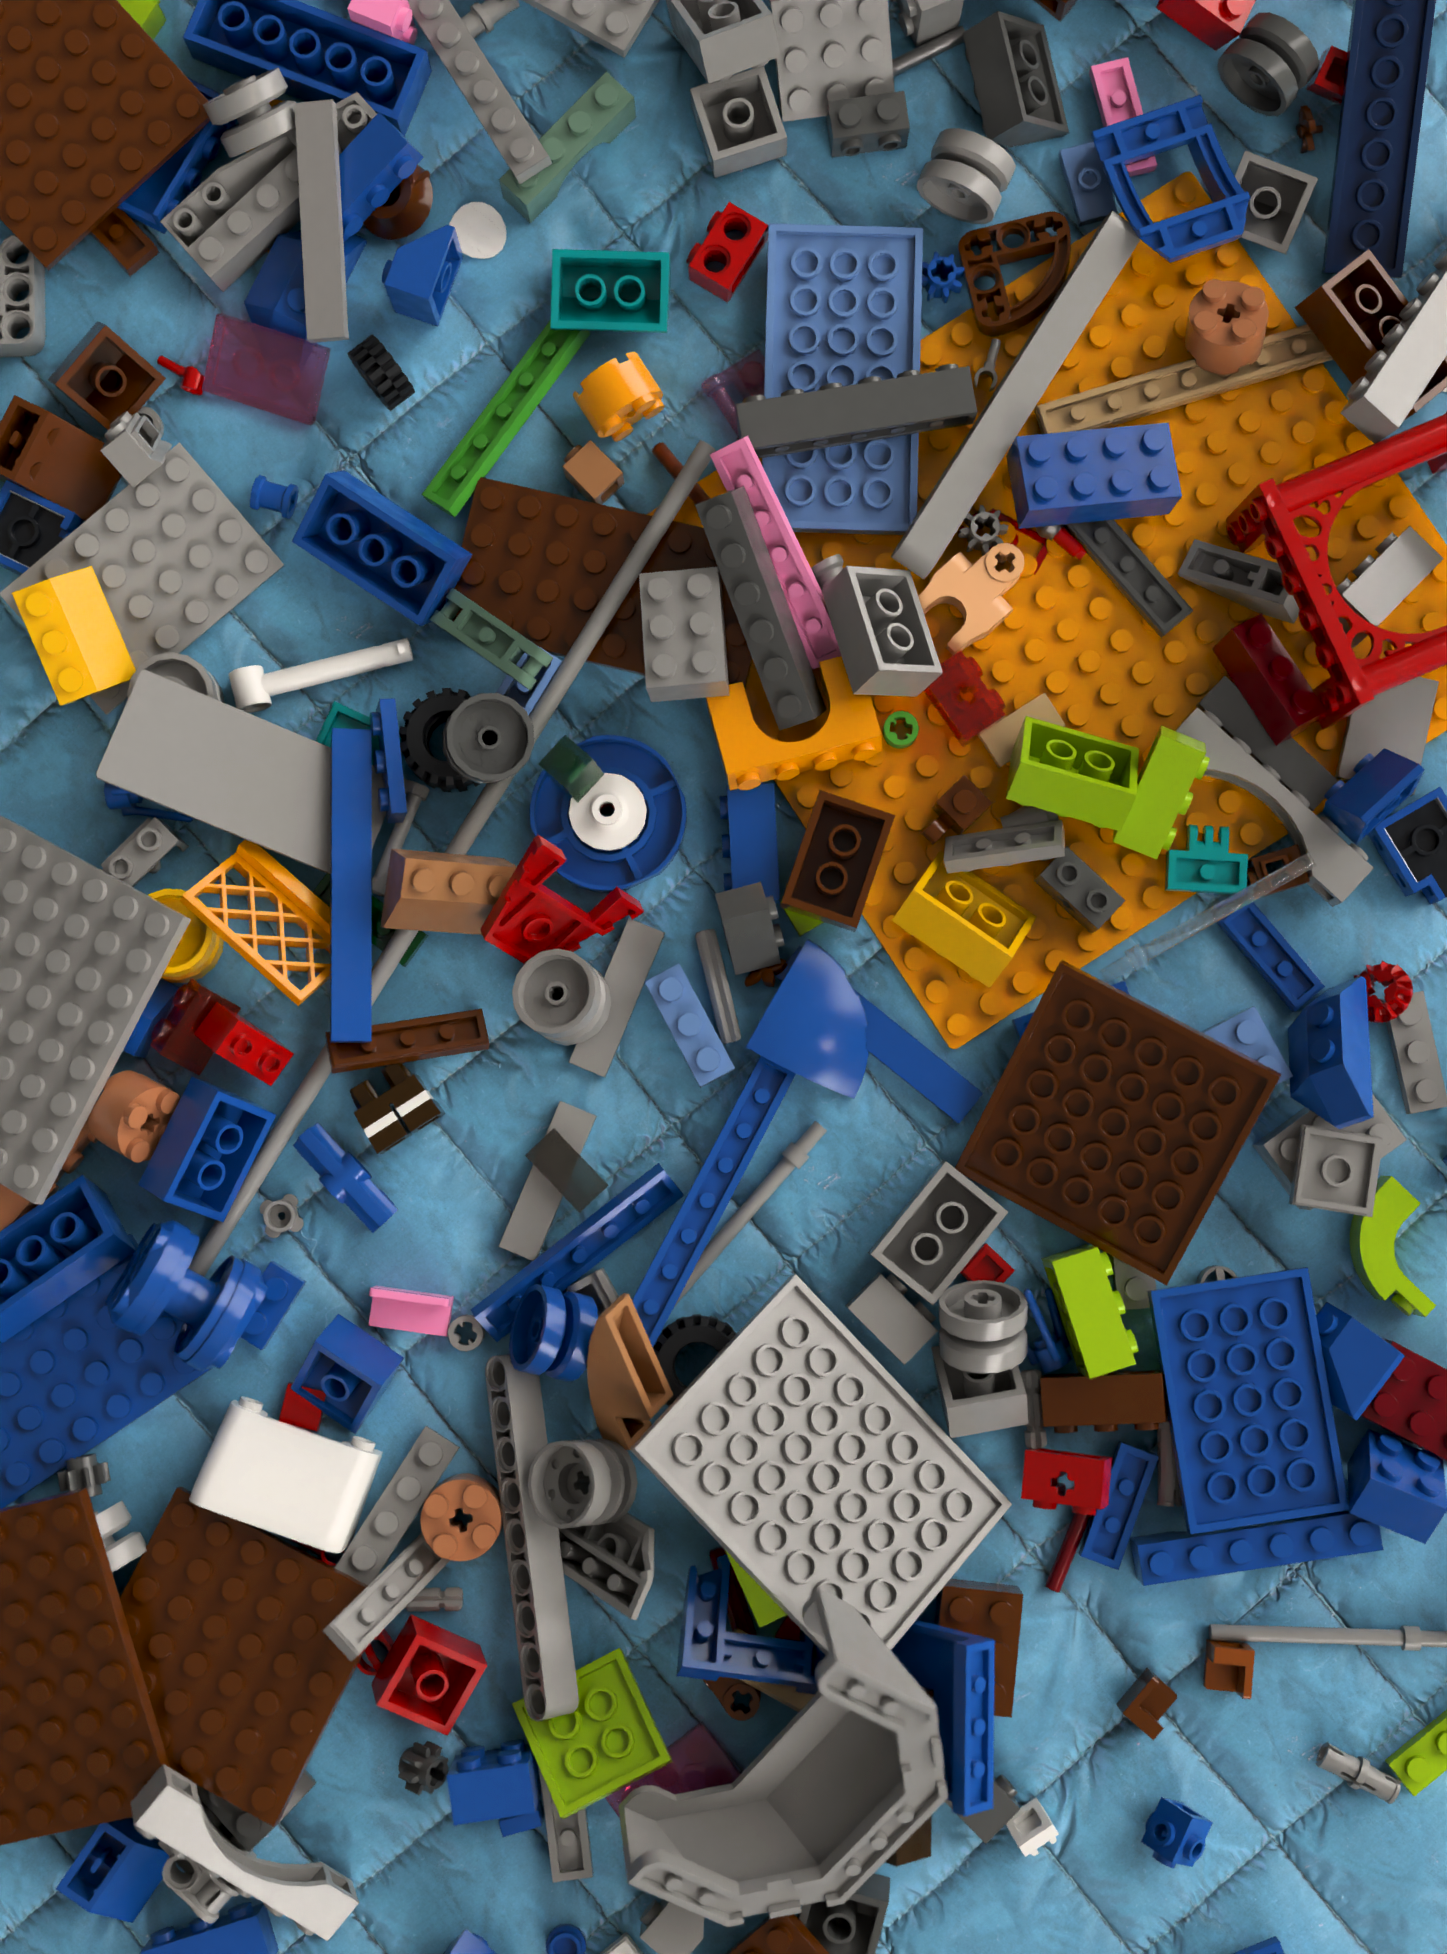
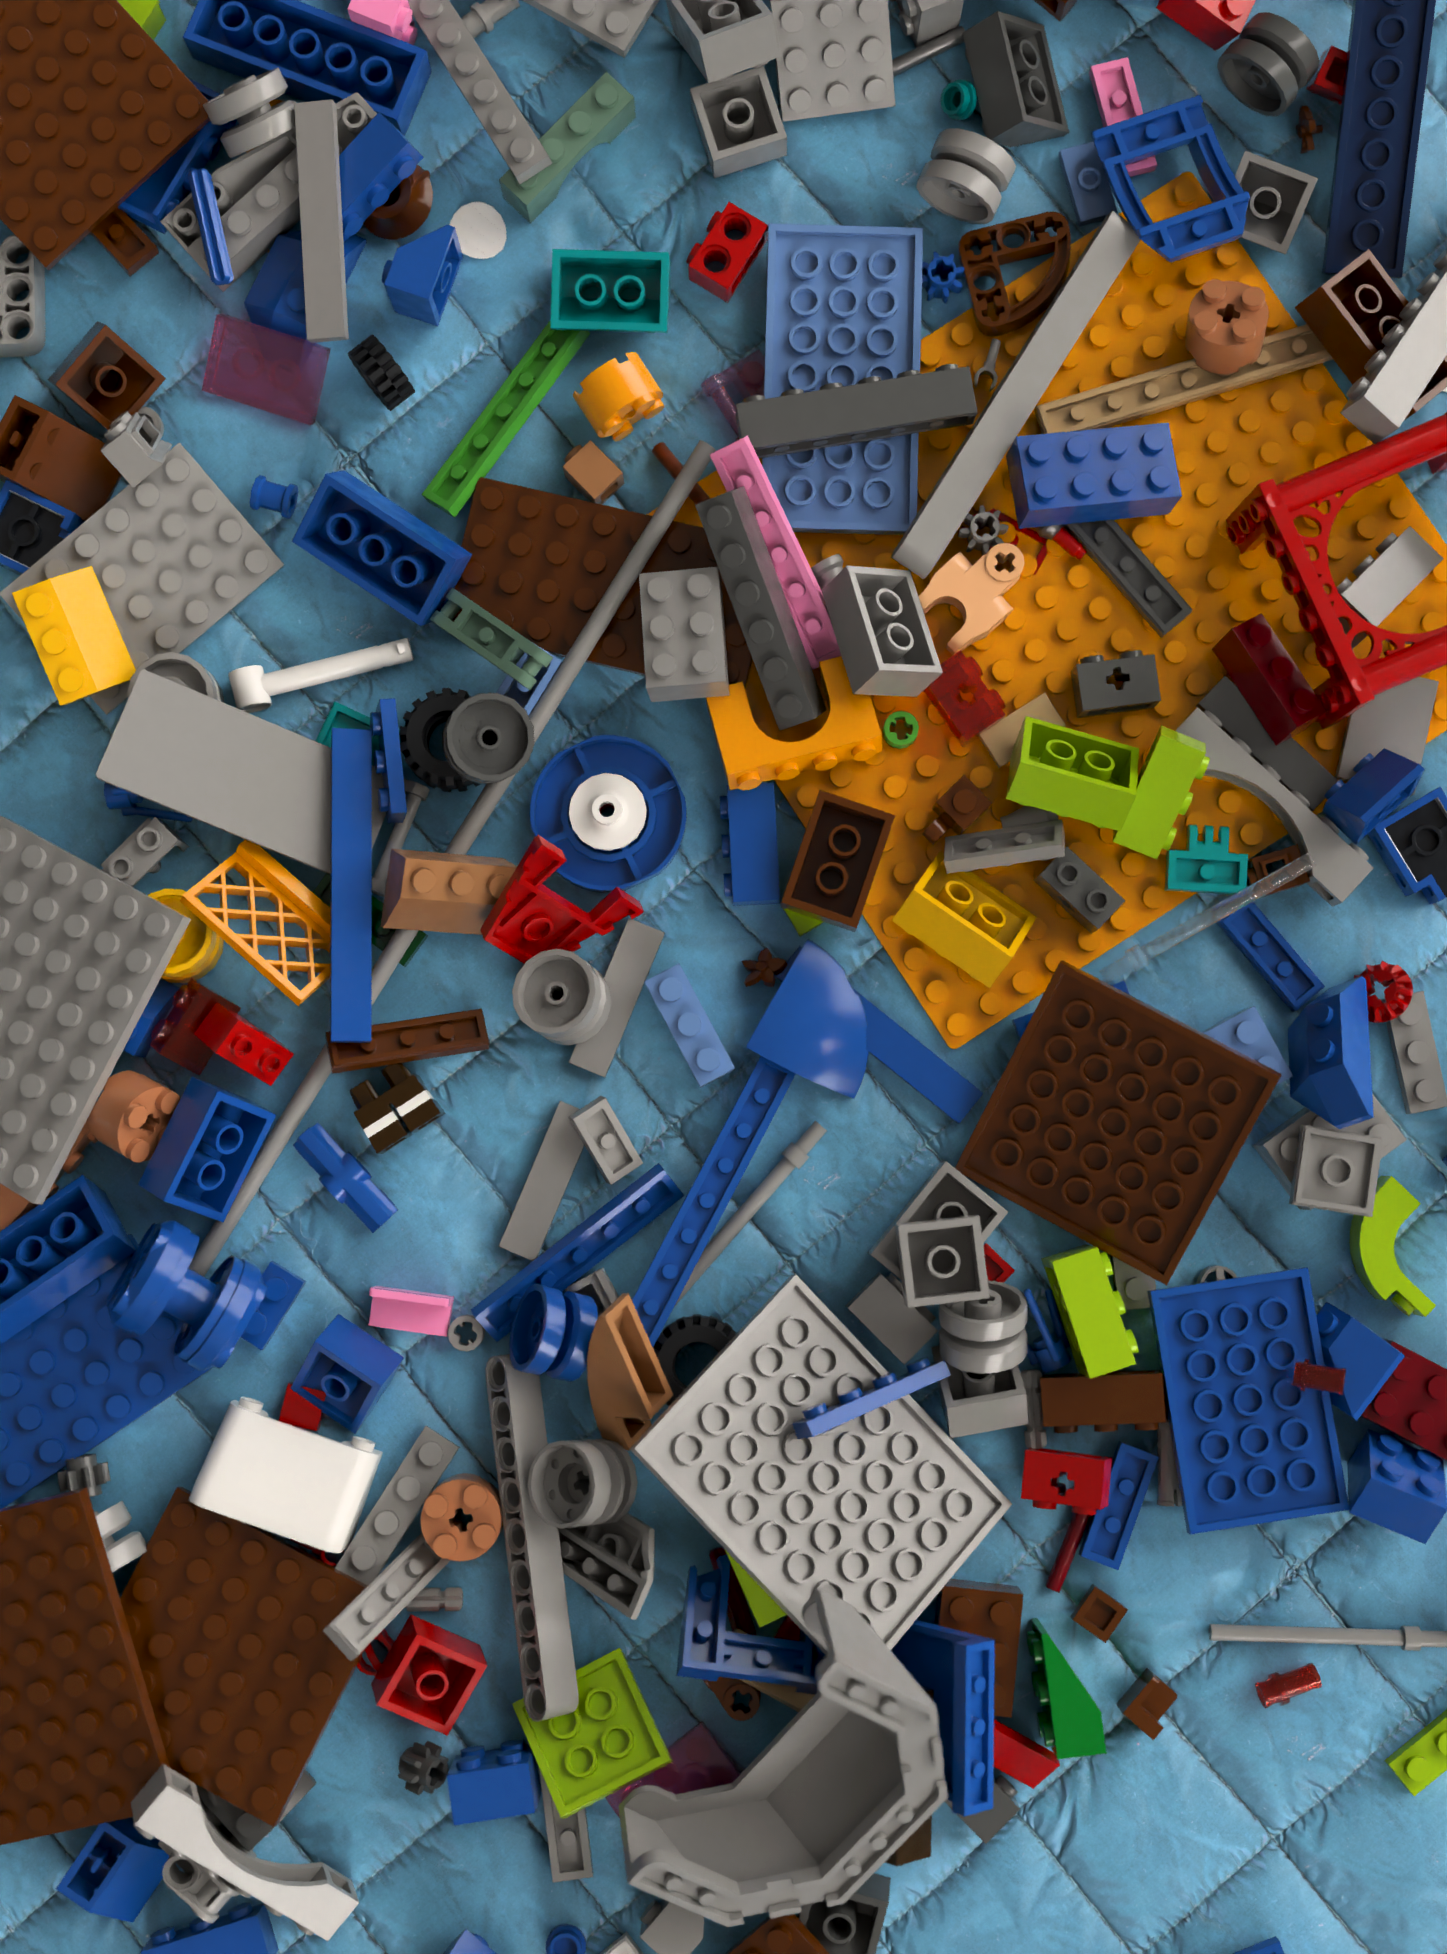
(192, 378): red hand -> none
(210, 226): none -> blue axle
(271, 1210): light grey plate -> none
(522, 1823): blue plate -> none
(567, 1170): clear smoke tile -> none
(571, 768): brick -> none
(605, 1140): none -> light grey plate
(718, 986): light grey axle -> none
(749, 927): dark grey brick -> none
(856, 1403): none -> plate
(867, 124): dark grey brick -> none
(942, 1261): none -> light grey brick
(959, 99): none -> teal plate
(1022, 1756): none -> red tile
(1032, 1828): white tile -> none
(1070, 1716): none -> green slope
(1096, 697): none -> dark grey brick
(1099, 1613): none -> reddish brown plate
(1176, 1833): blue brick -> none
(1186, 1556): blue arch -> none
(1229, 1667): dark orange panel -> none
(1240, 578): light grey slope -> none
(1287, 1685): none -> clear red pin
(1319, 1377): none -> clear red pin
(1358, 1773): light grey pin -> none

